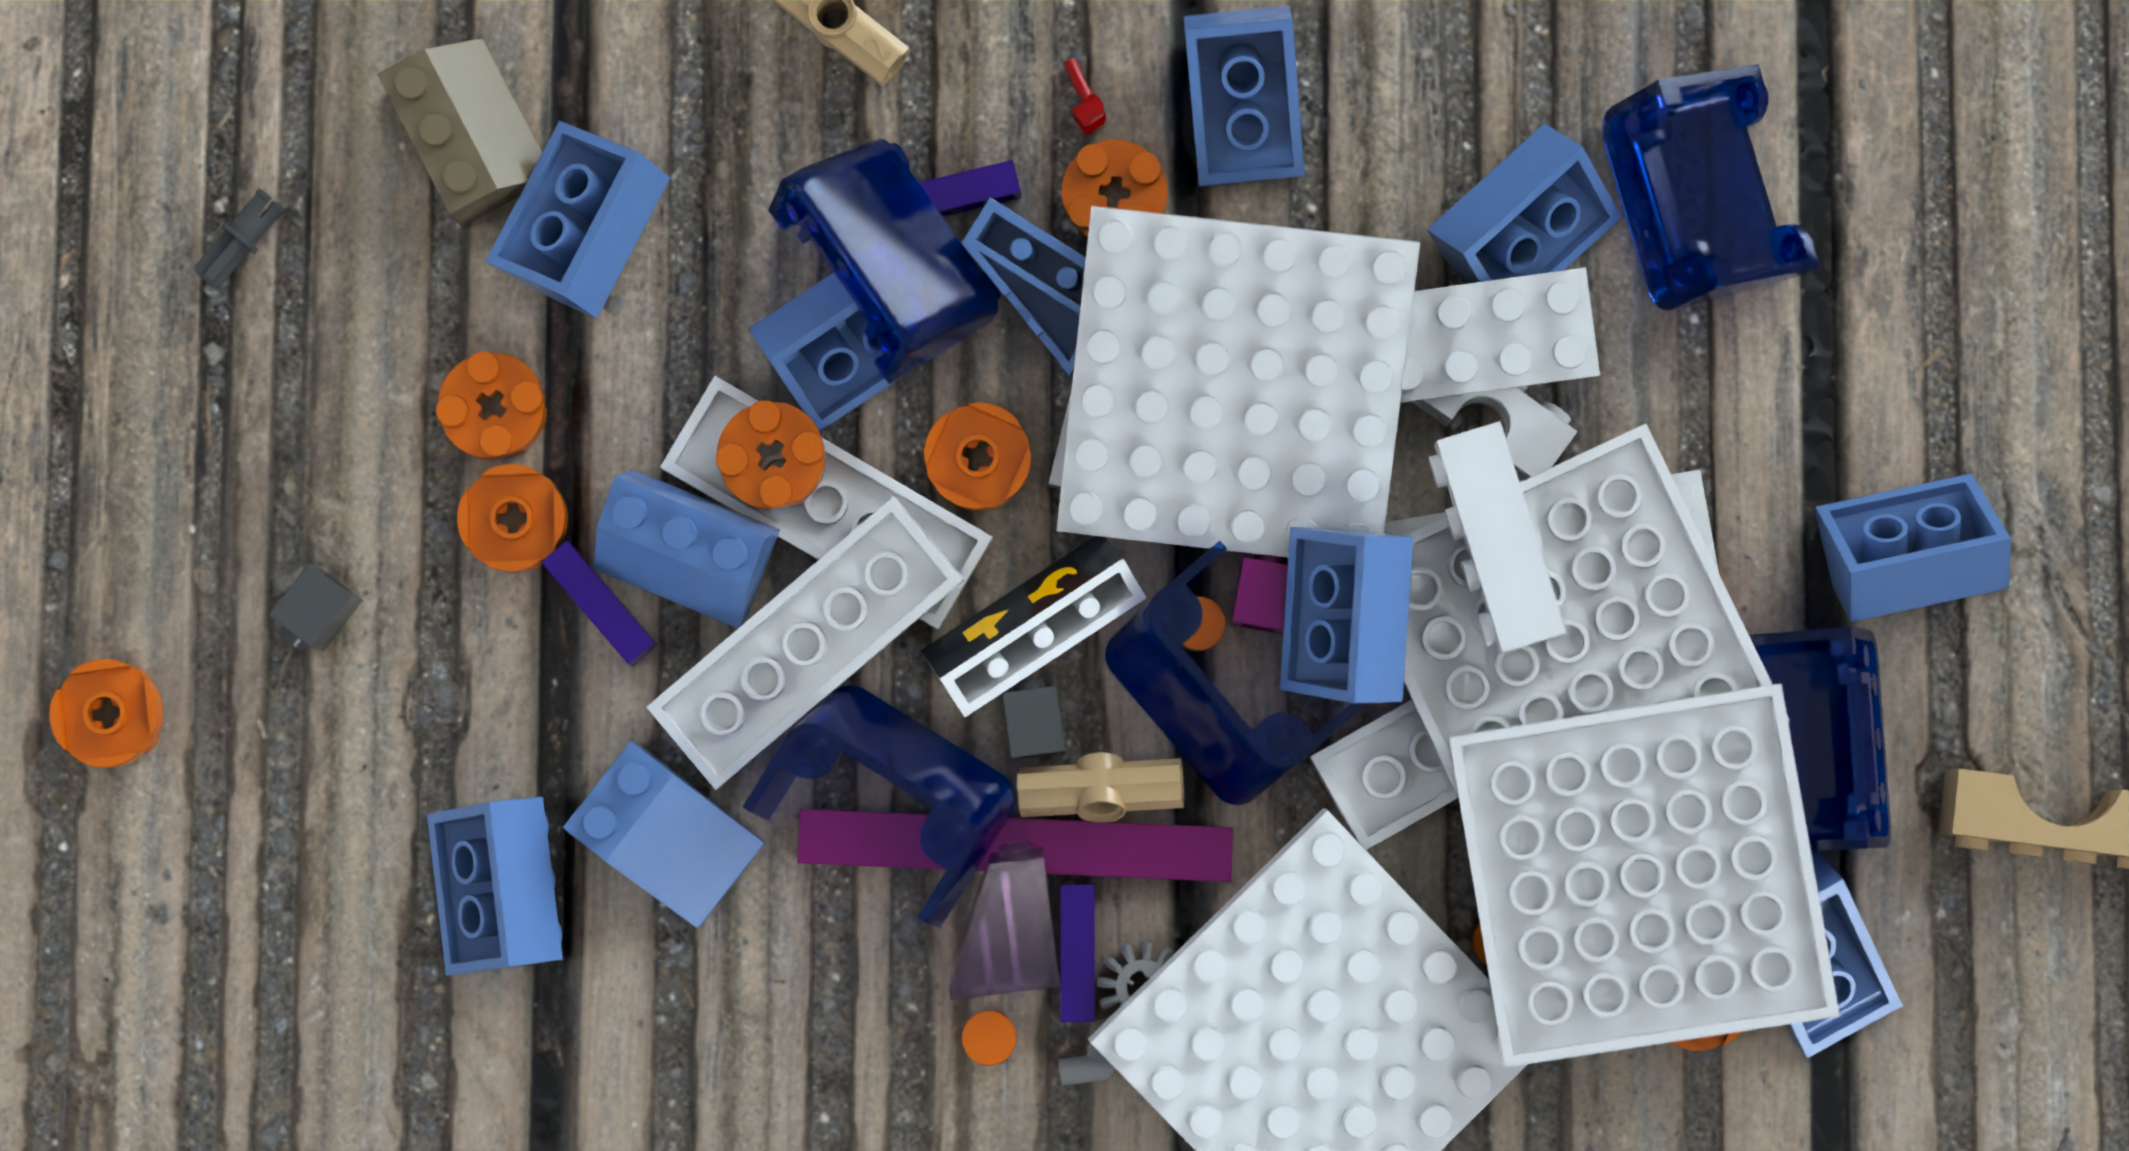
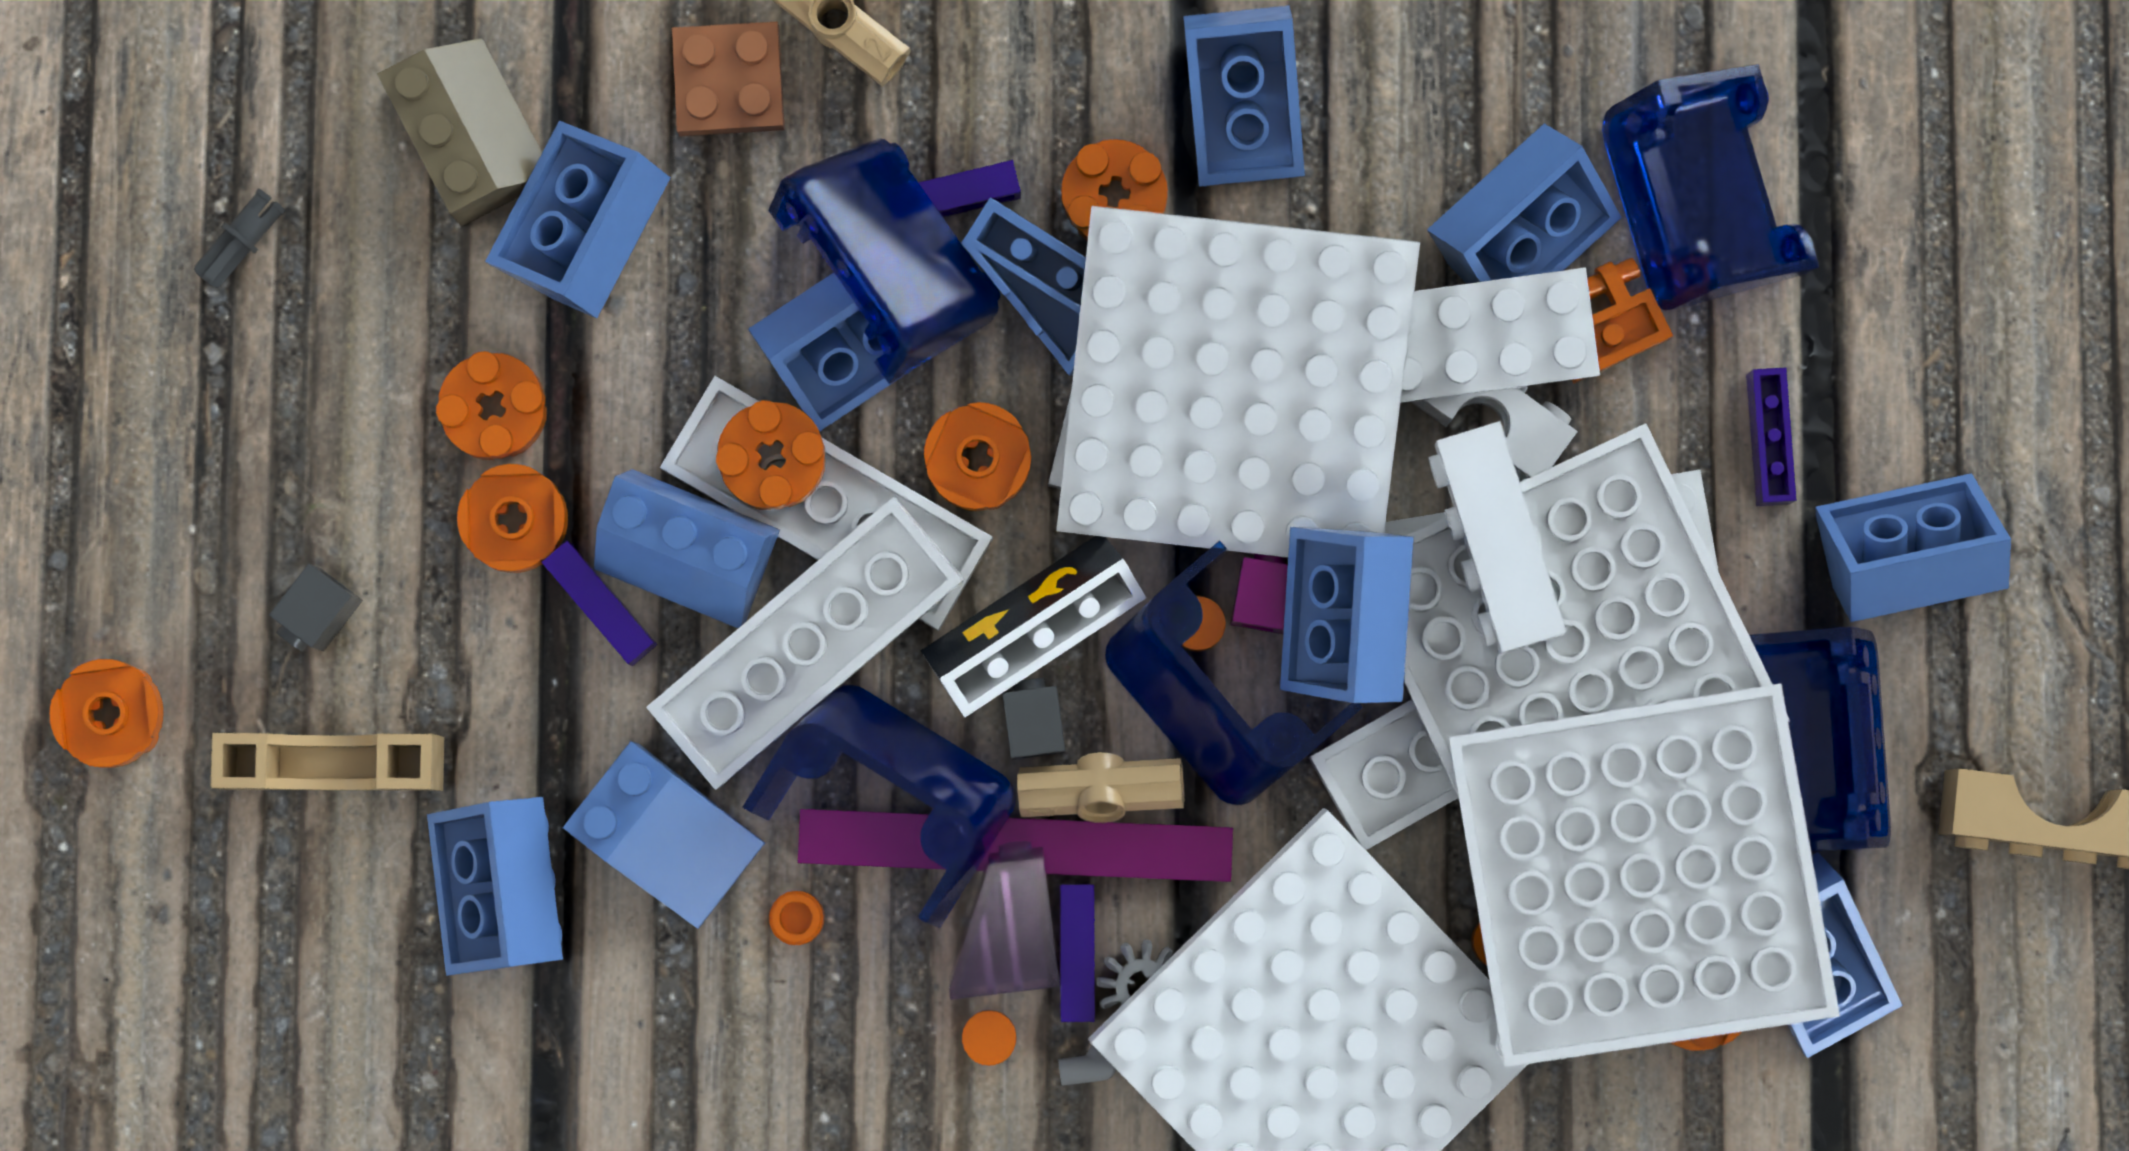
(327, 762): none -> tan arch
(728, 78): none -> nougat plate
(796, 917): none -> orange tile
(1090, 112): red hand -> none
(1631, 322): none -> orange plate
(1771, 436): none -> dark purple piece

